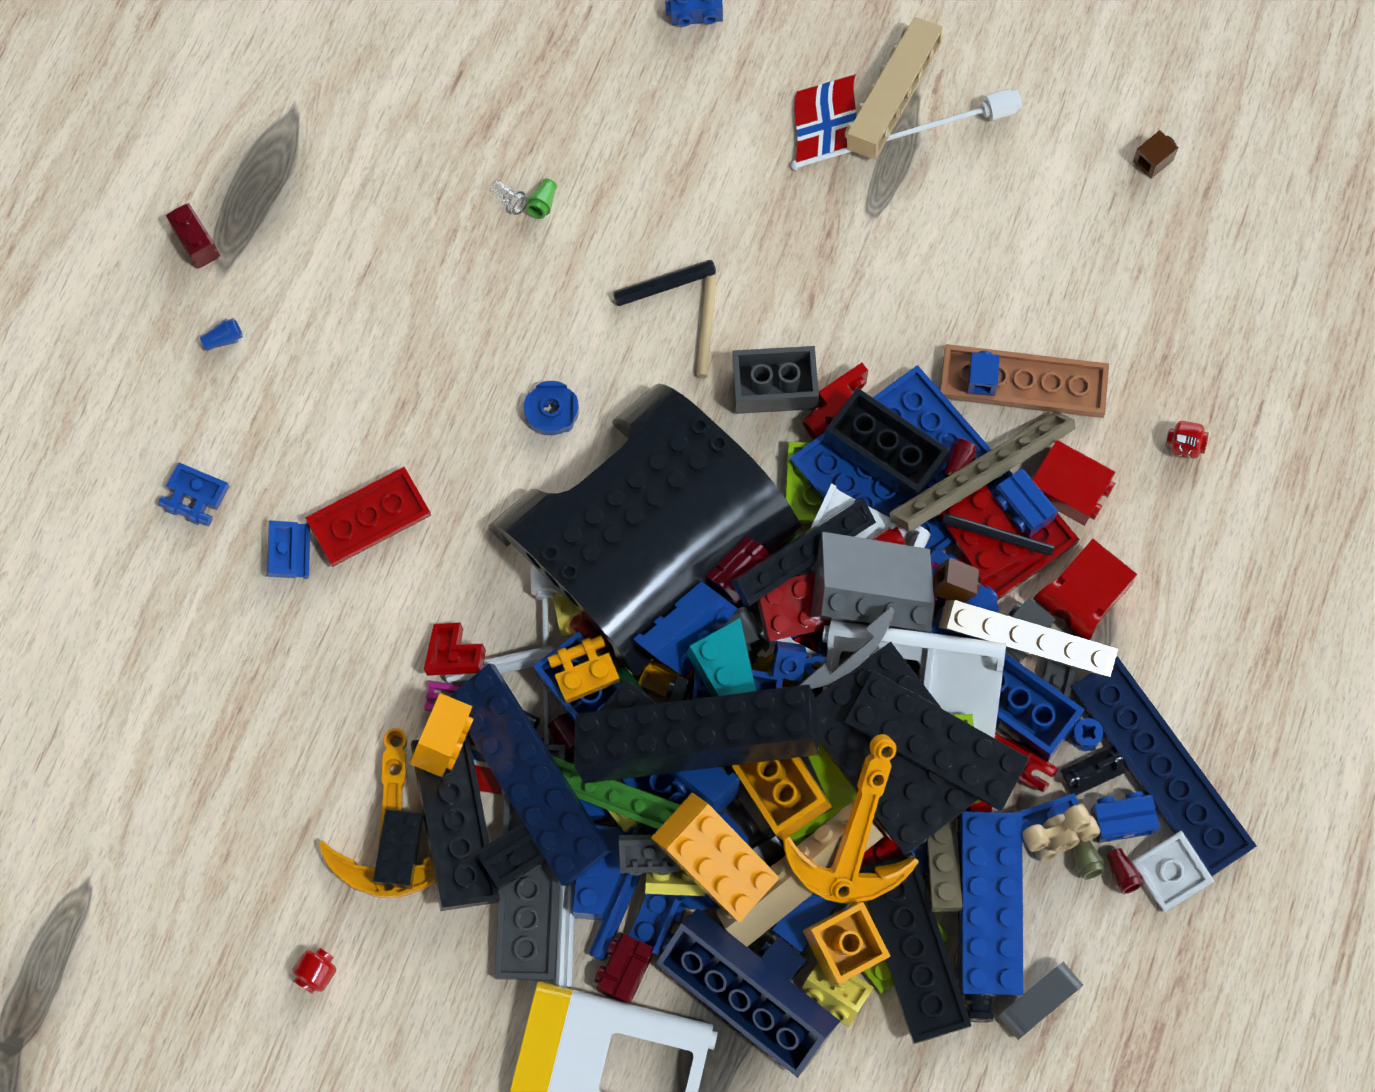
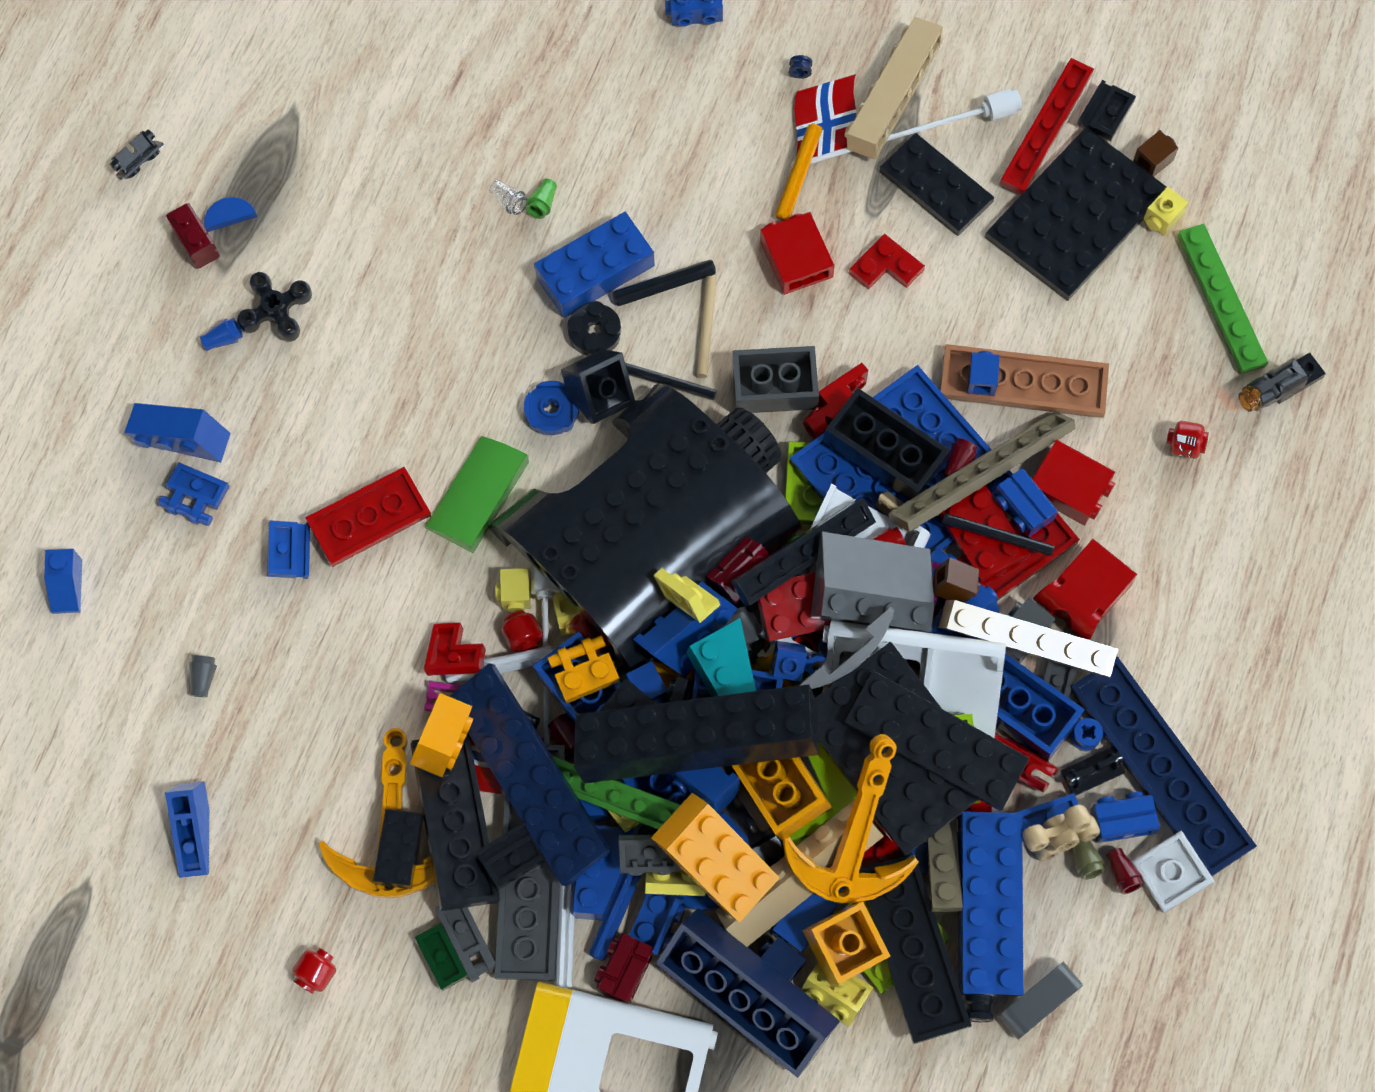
(63, 580): none -> blue slope
(129, 162): none -> black hinge
(177, 430): none -> blue wedge
(189, 827): none -> blue slope
(201, 675): none -> dark grey cone
(228, 212): none -> blue tile
(274, 306): none -> black gear
(441, 957): none -> dark green plate
(467, 941): none -> dark grey plate
(478, 493): none -> bright green slope
(514, 589): none -> light yellow brick
(521, 631): none -> red head
(589, 315): none -> black plate
(594, 264): none -> blue brick
(599, 385): none -> black slope
(649, 682): none -> blue brick
(670, 381): none -> black bar
(687, 595): none -> light yellow bracket
(752, 437): none -> black tyre
(796, 252): none -> red brick
(798, 172): none -> light orange axle
(800, 66): none -> dark blue bush
(885, 257): none -> red plate
(888, 502): none -> tan slope
(936, 184): none -> black plate
(1046, 126): none -> red plate
(1076, 213): none -> black plate
(1106, 110): none -> black plate
(1165, 211): none -> light yellow brick
(1222, 299): none -> bright green plate
(1281, 383): none -> black plate

